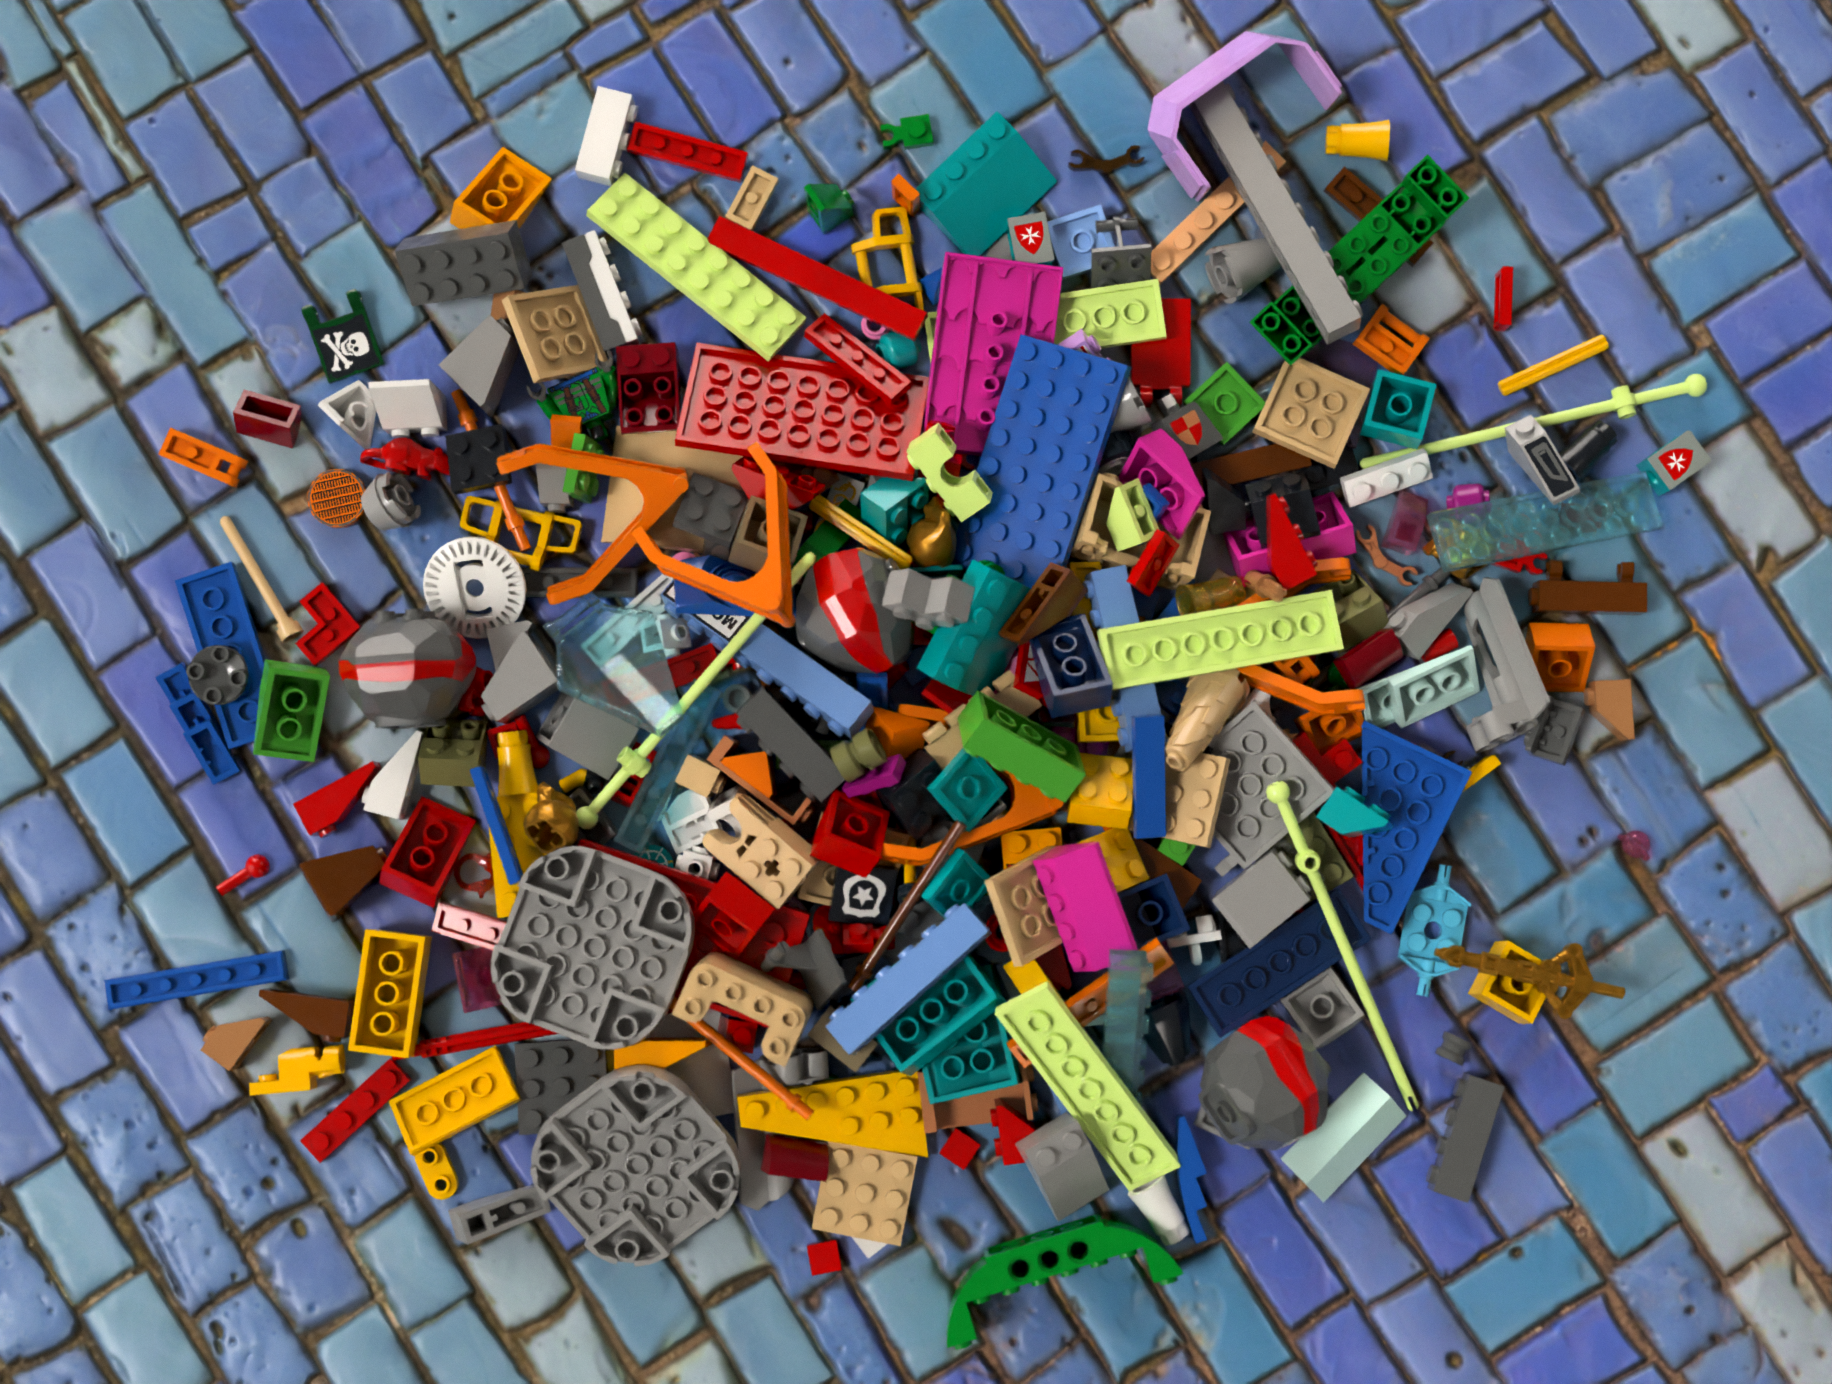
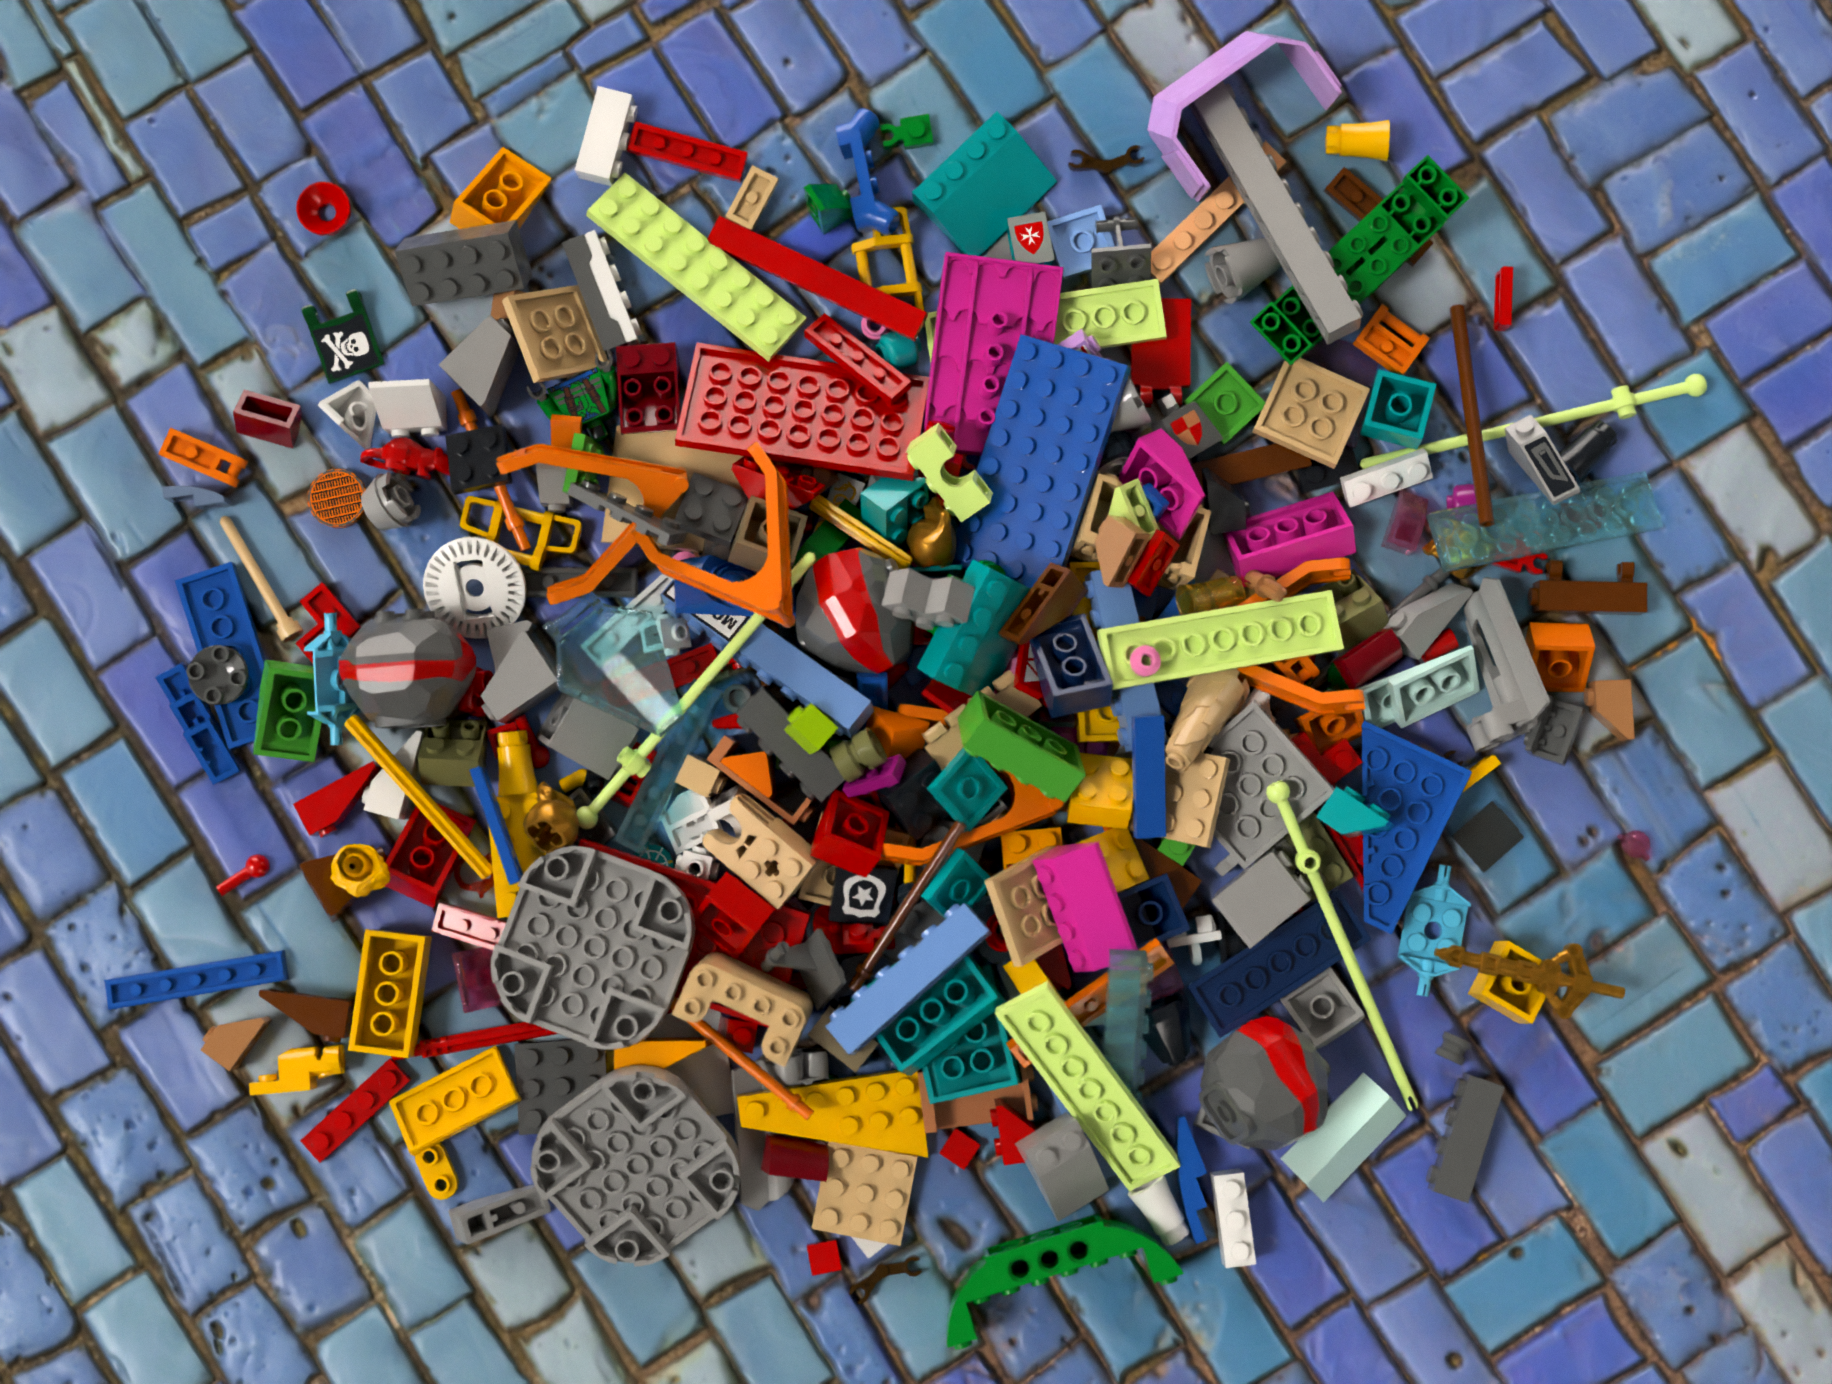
(203, 498): none -> sand blue slope
(314, 199): none -> red piece
(332, 700): none -> medium azure plate
(369, 870): none -> yellow hair
(419, 796): none -> yellow axle
(666, 530): none -> dark grey wing
(809, 728): none -> lime brick
(866, 209): none -> blue plate
(881, 1271): none -> dark brown piece
(905, 195): orange tile -> none
(931, 285): blue slope -> none
(1119, 549): none -> medium nougat slope
(1138, 667): none -> bright pink plate
(1232, 1218): none -> white brick
(1285, 552): red slope -> none
(1296, 494): black slope -> none
(1381, 561): nougat piece -> none
(1471, 416): none -> reddish brown piece
(1487, 836): none -> clear smoke piece
(1553, 365): yellow axle -> none
(1674, 462): piece -> none

